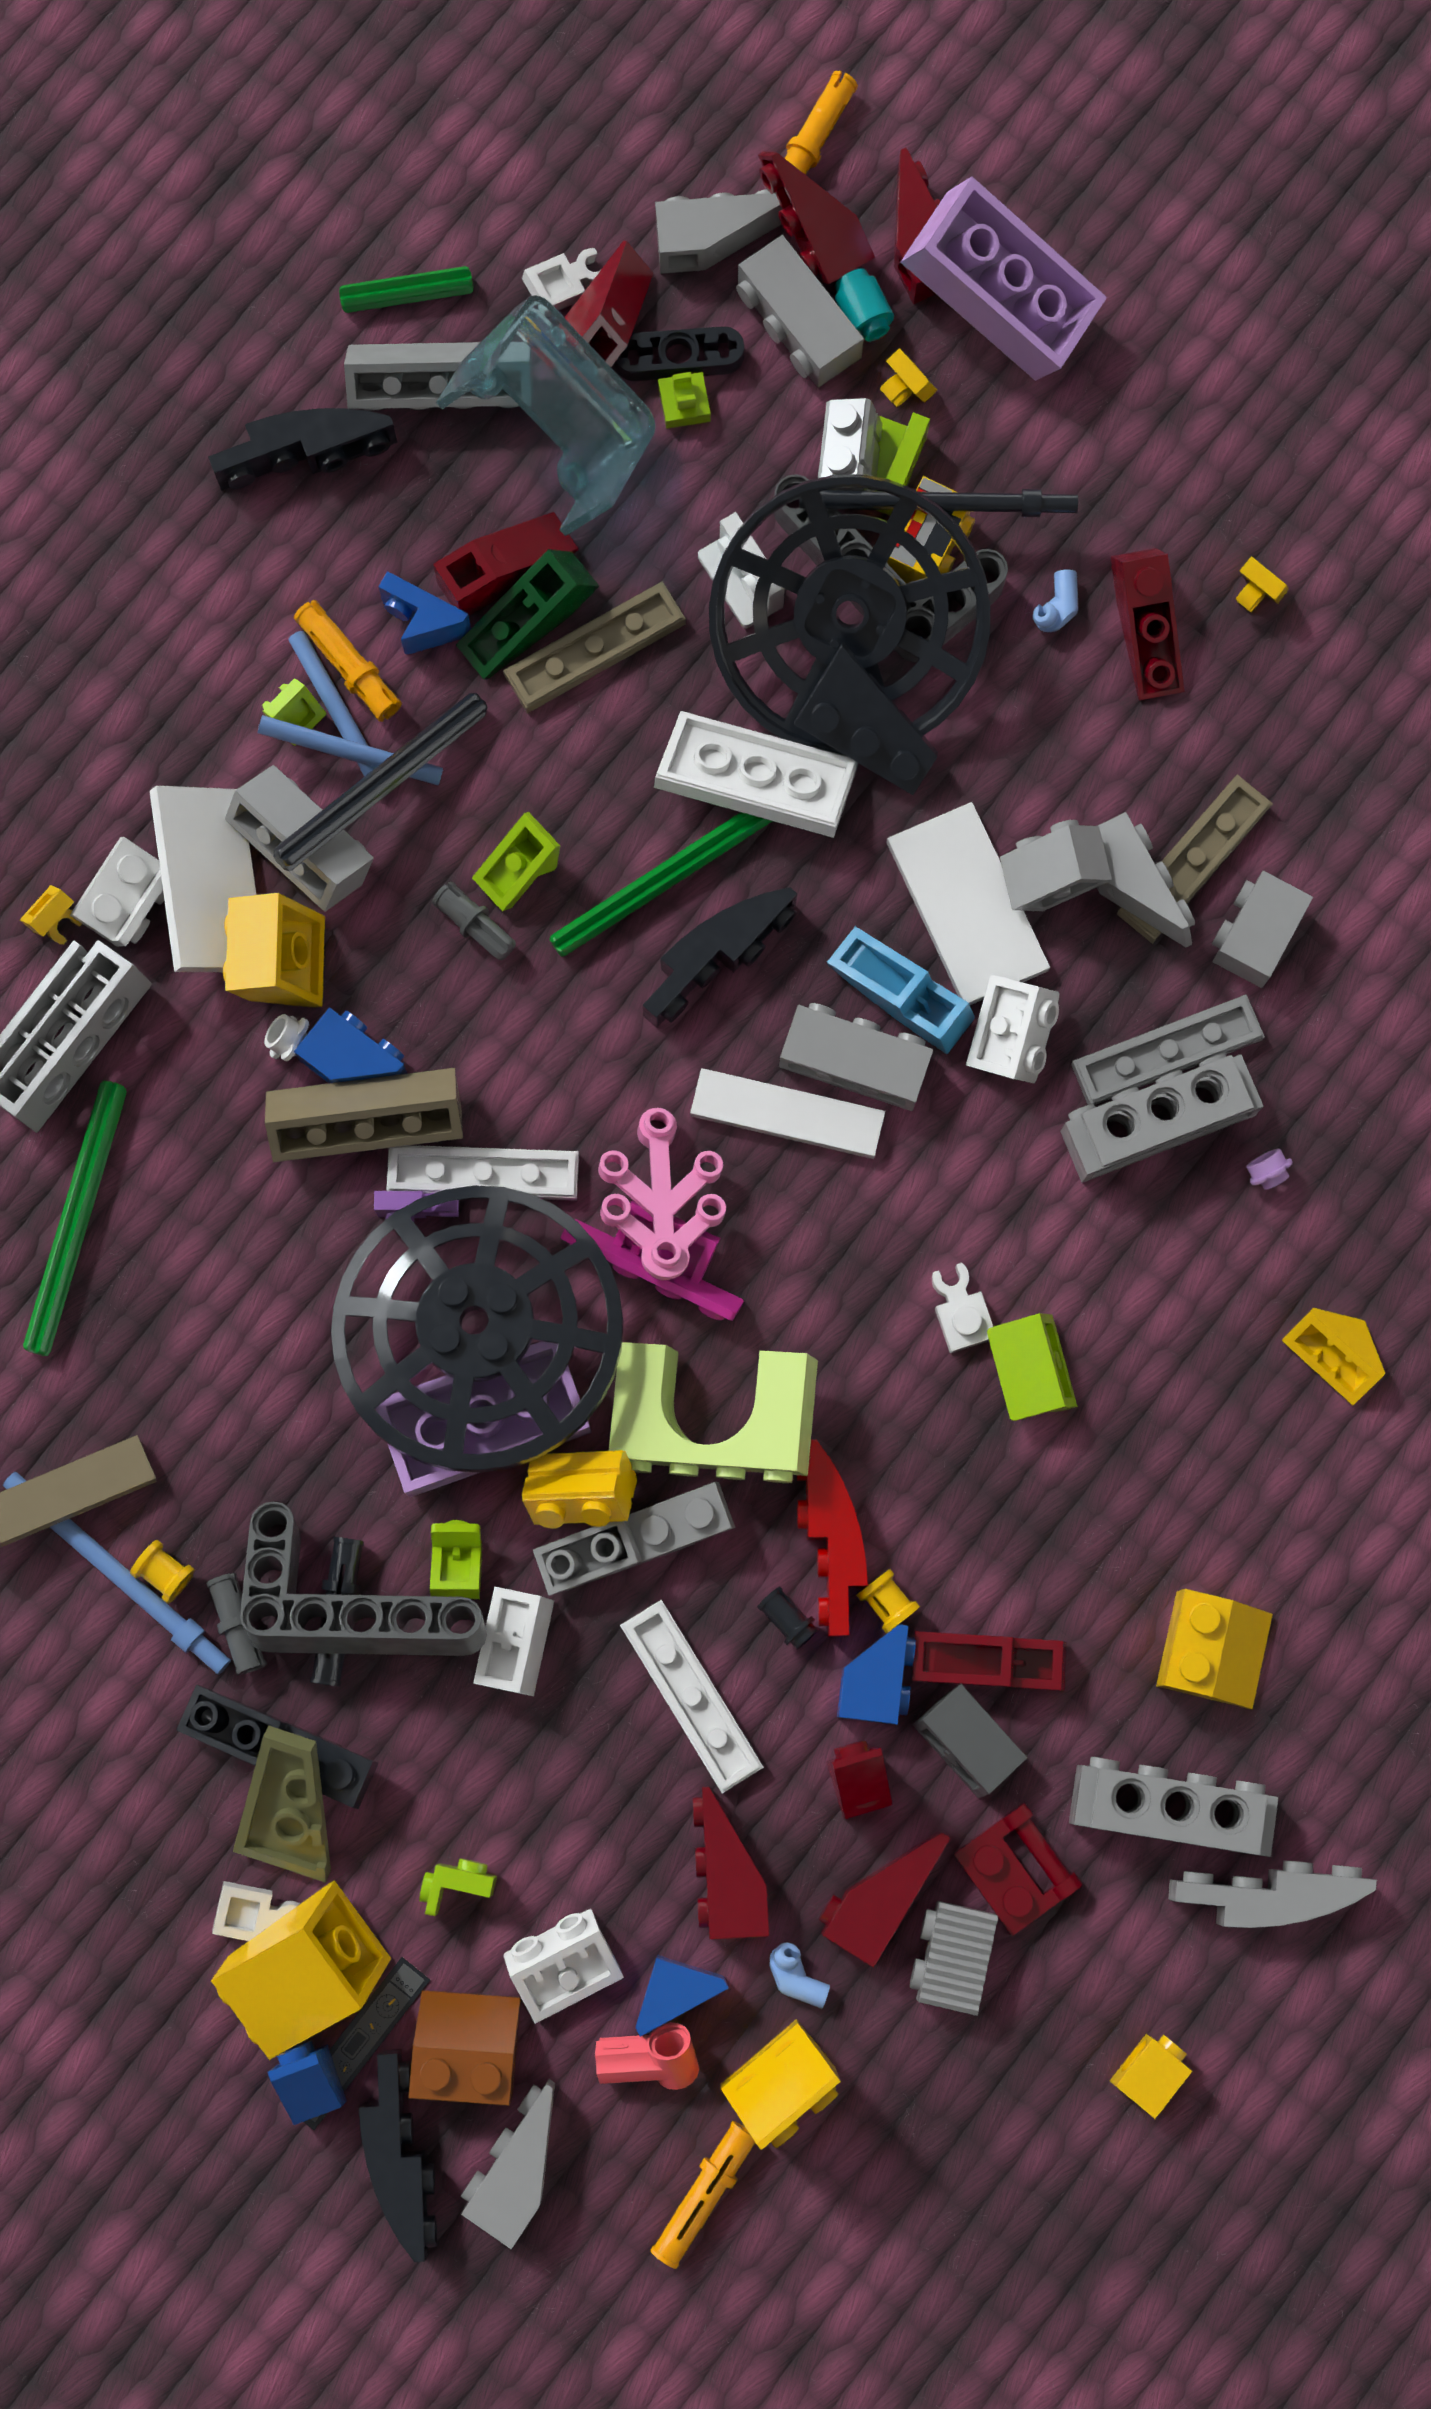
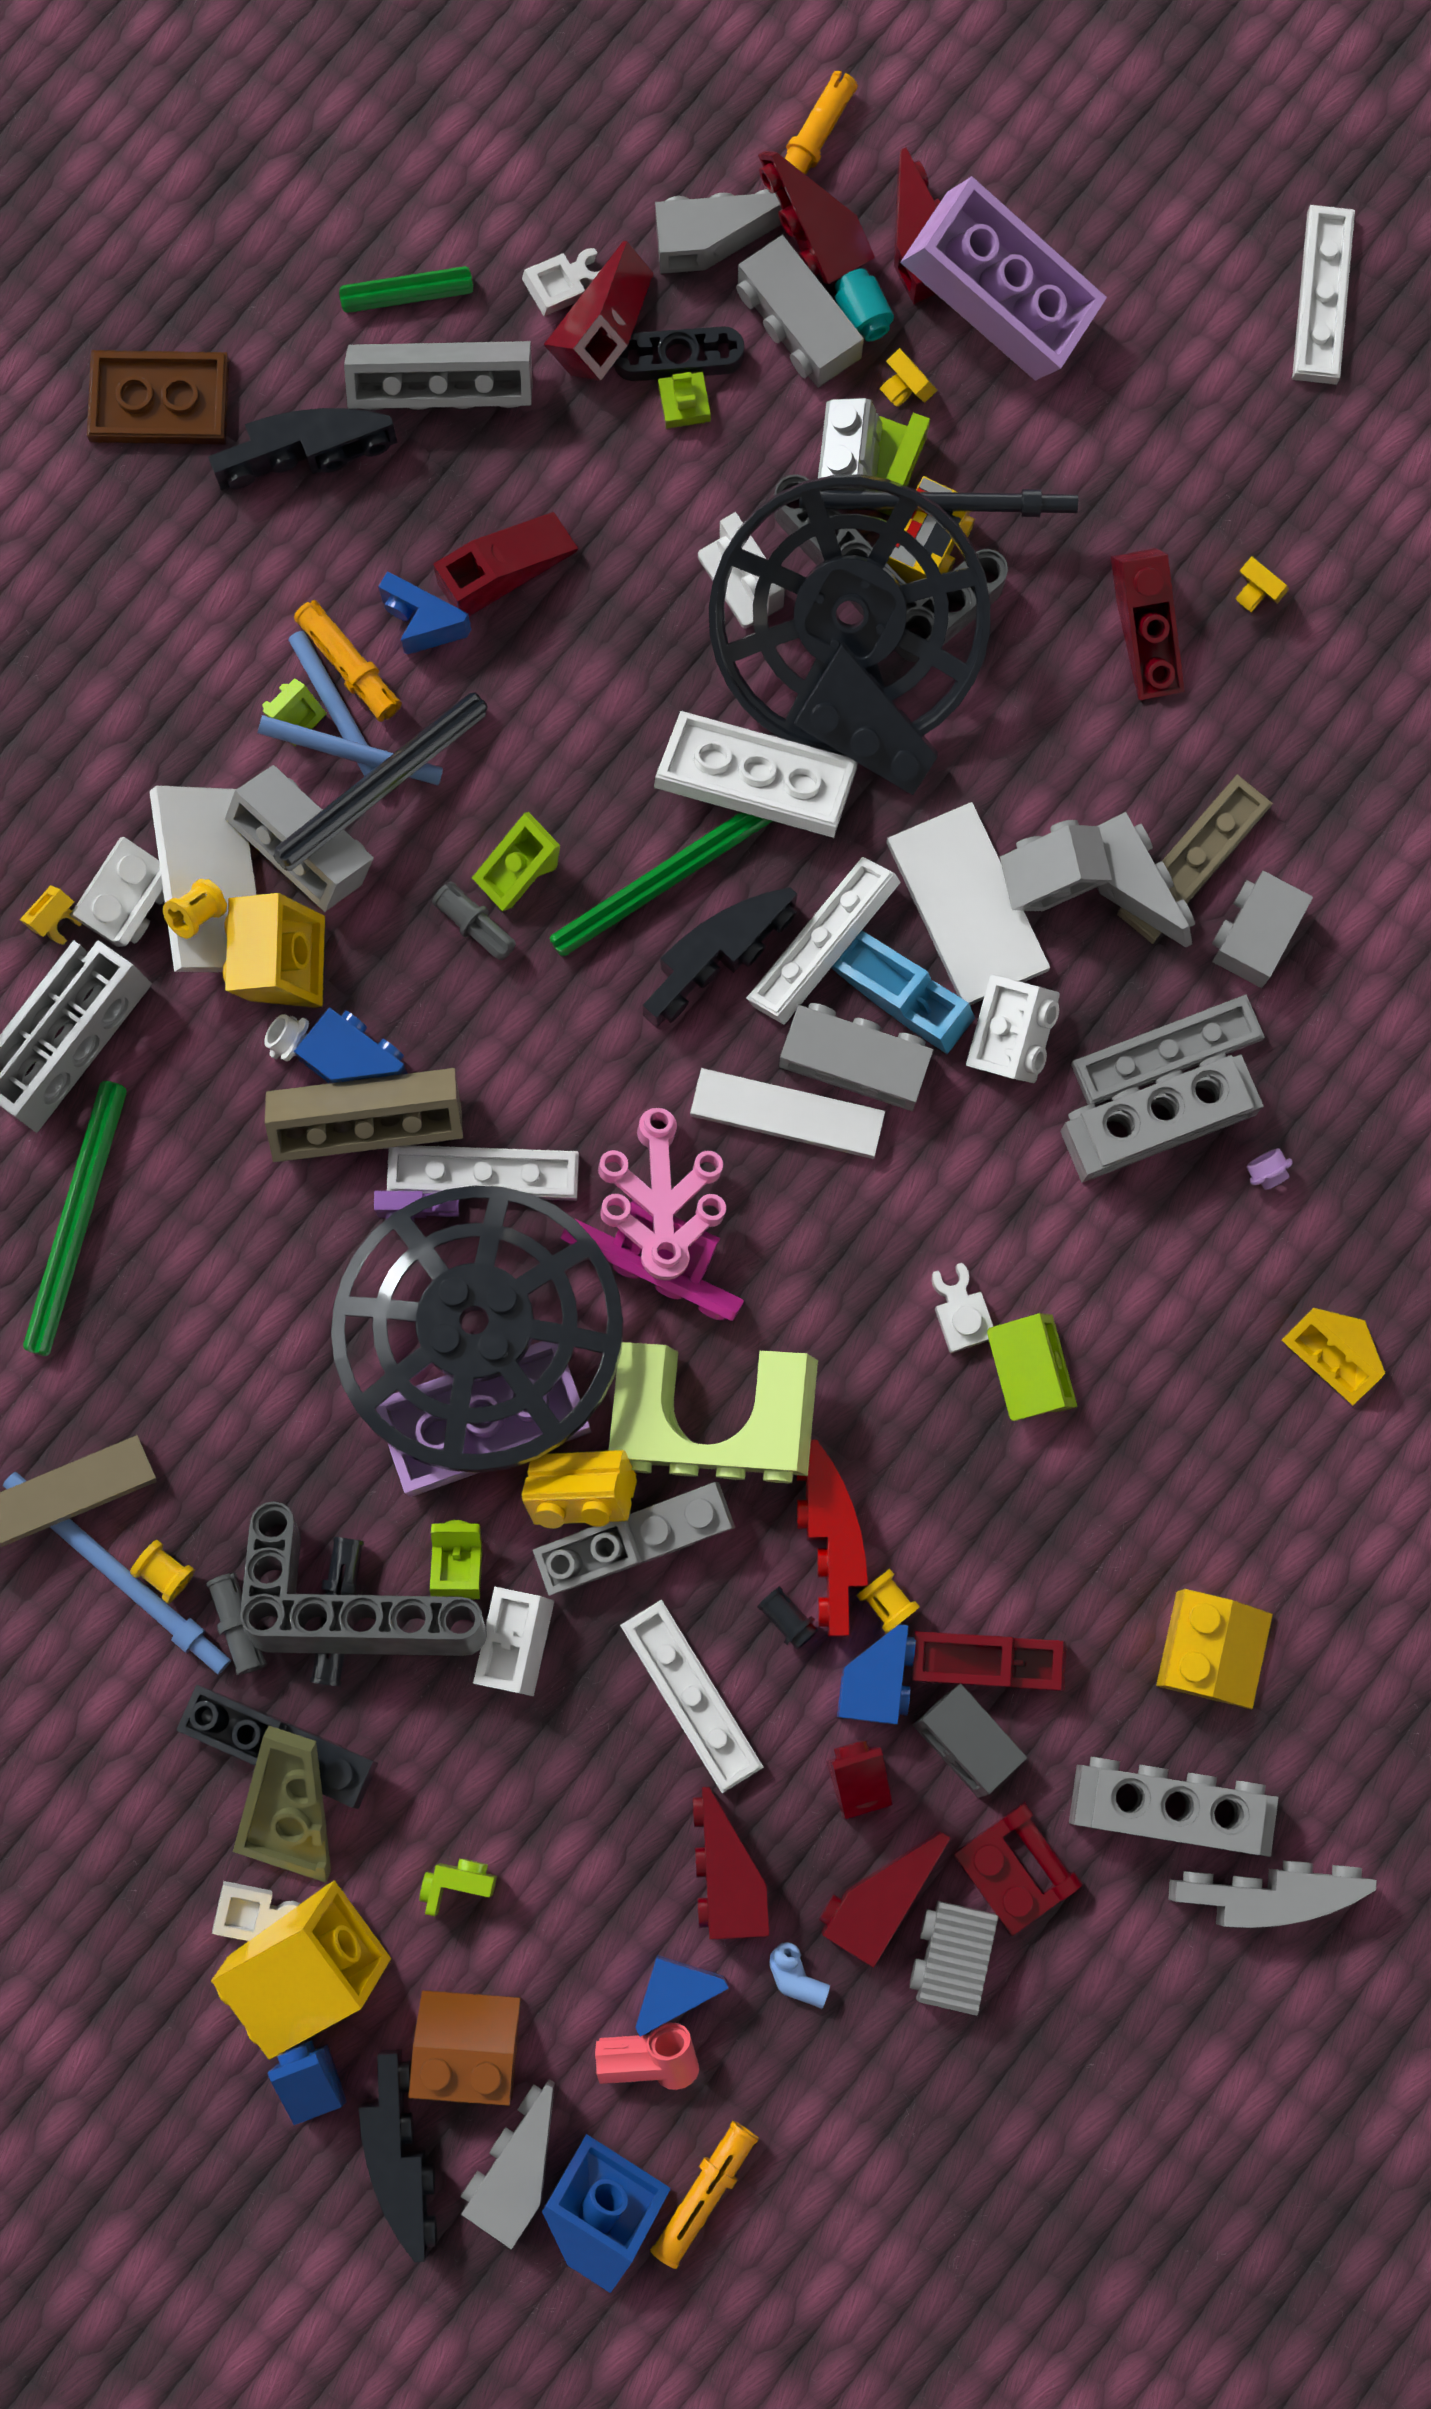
(158, 397): none -> reddish brown tile
(194, 908): none -> yellow bush
(374, 2023): sticker -> none
(528, 611): dark green slope -> none
(562, 1965): white bracket -> none
(568, 396): clear light blue windscreen -> none
(594, 647): dark tan tile -> none
(602, 2212): none -> blue slope
(781, 2086): yellow slope -> none
(823, 940): none -> white tile
(1060, 608): light blue arm -> none
(1152, 2073): yellow brick -> none
(1323, 294): none -> white tile

